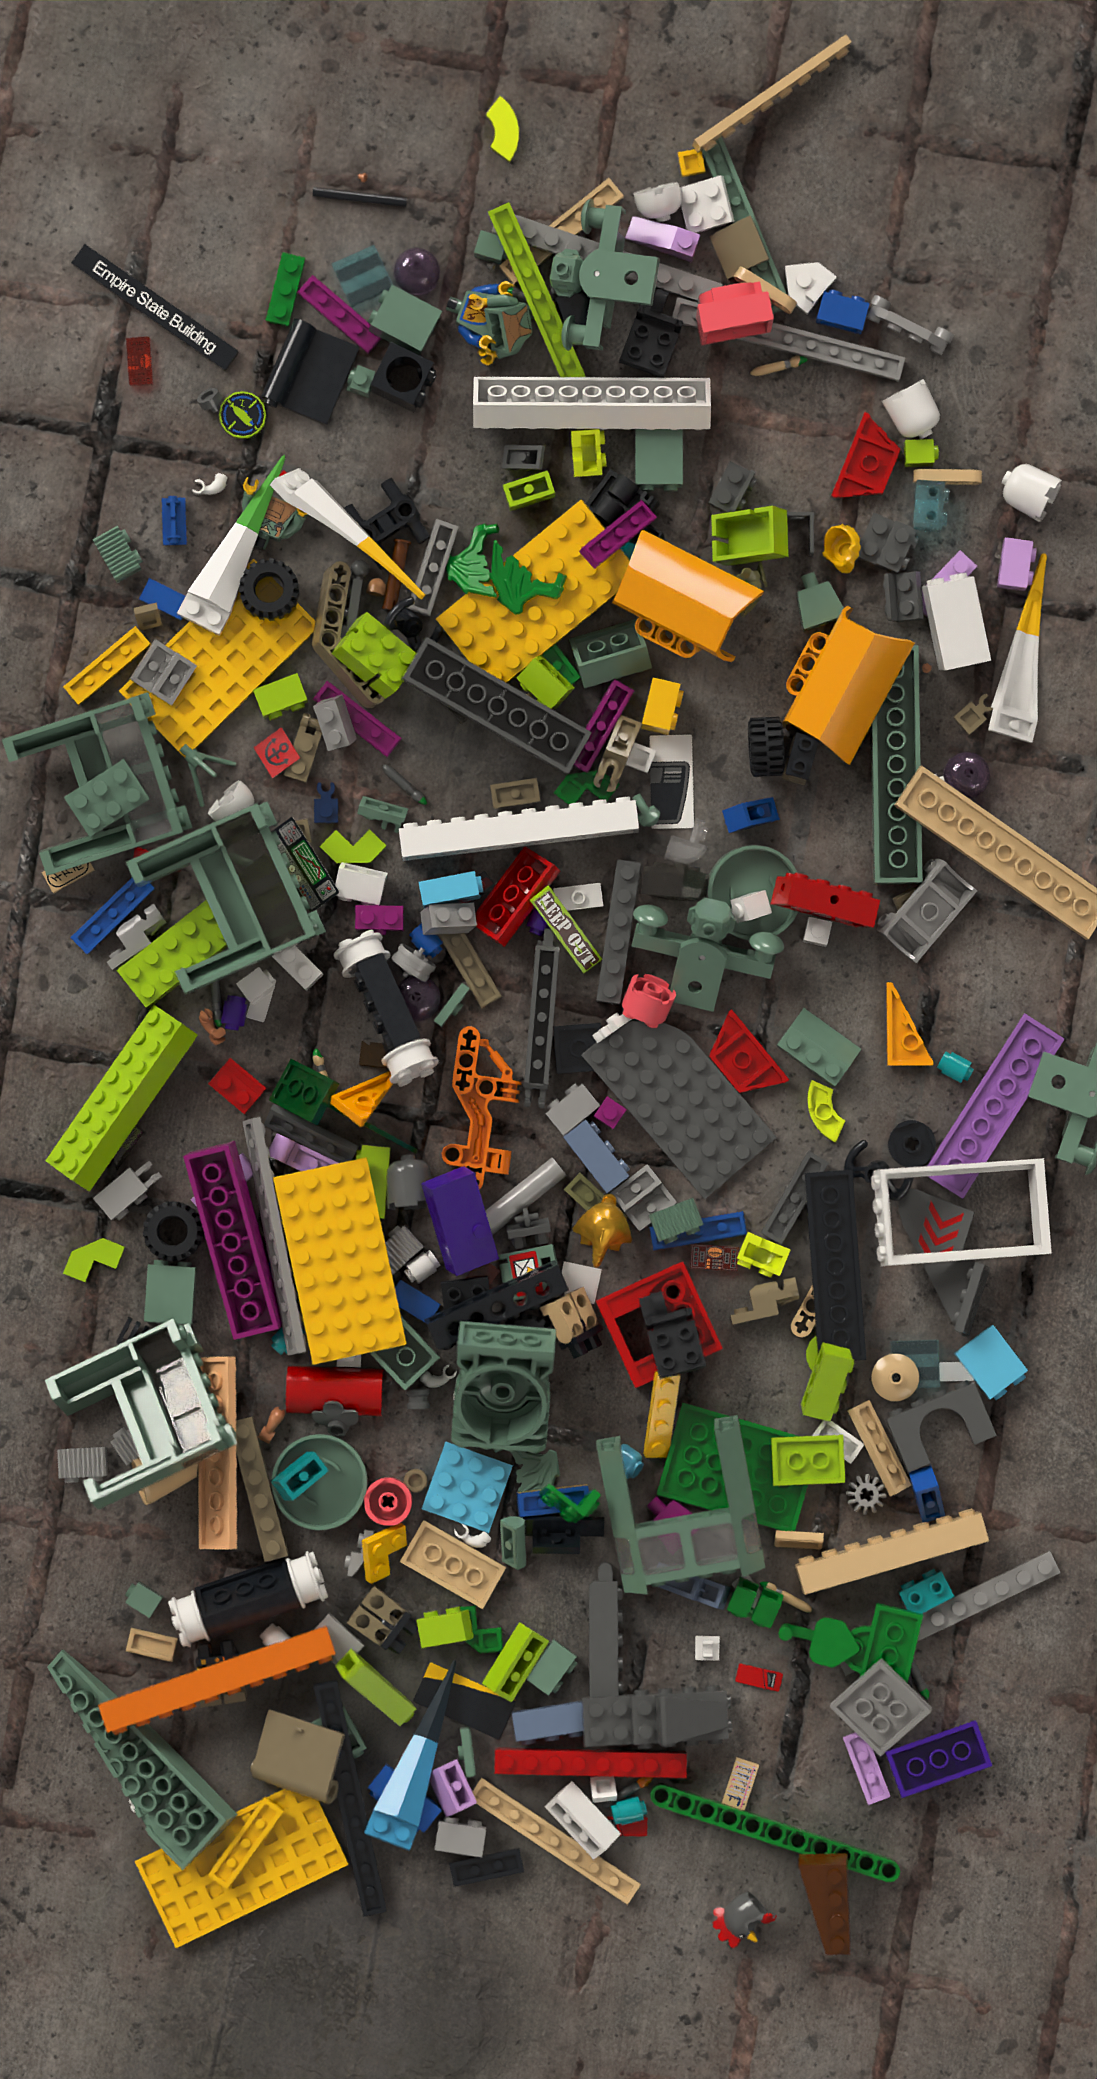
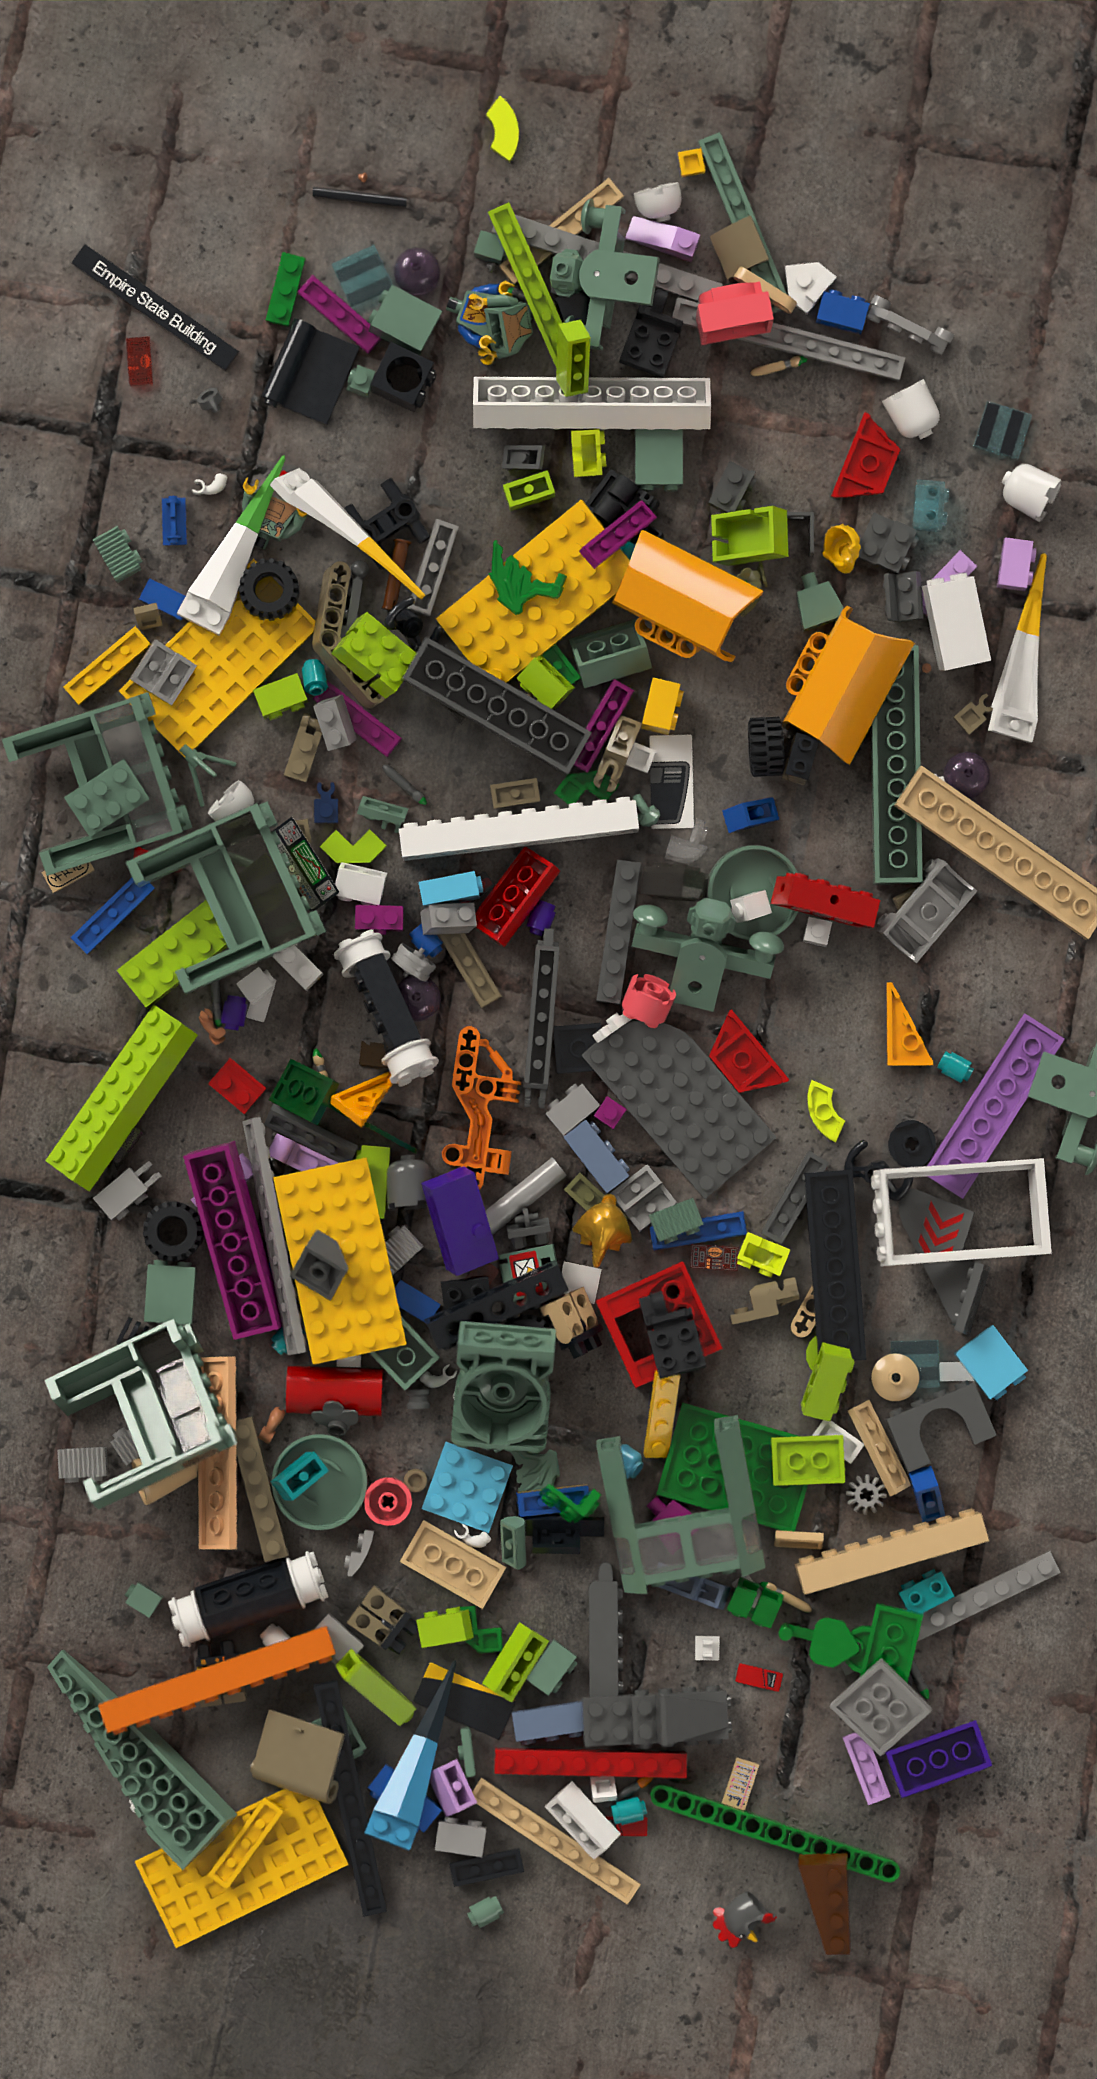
(82, 1259): lime tile -> none
(134, 936): light grey plate -> none
(151, 1644): tan tile -> none
(242, 415): tile -> none
(276, 752): red sticker -> none
(314, 677): none -> teal brick
(321, 1265): none -> dark grey slope
(376, 587): medium nougat hinge -> none
(378, 1547): yellow plate -> none
(421, 1267): white brick -> none
(453, 1005): sand green plate -> none
(469, 567): green animal -> none
(485, 1911): none -> sand green brick
(565, 929): tile -> none
(573, 358): none -> lime brick
(580, 896): white plate -> none
(706, 205): white plate -> none
(780, 89): tan plate -> none
(818, 1047): sand green slope -> none
(920, 453): lime brick -> none
(949, 476): tan beam -> none
(1002, 430): none -> tile

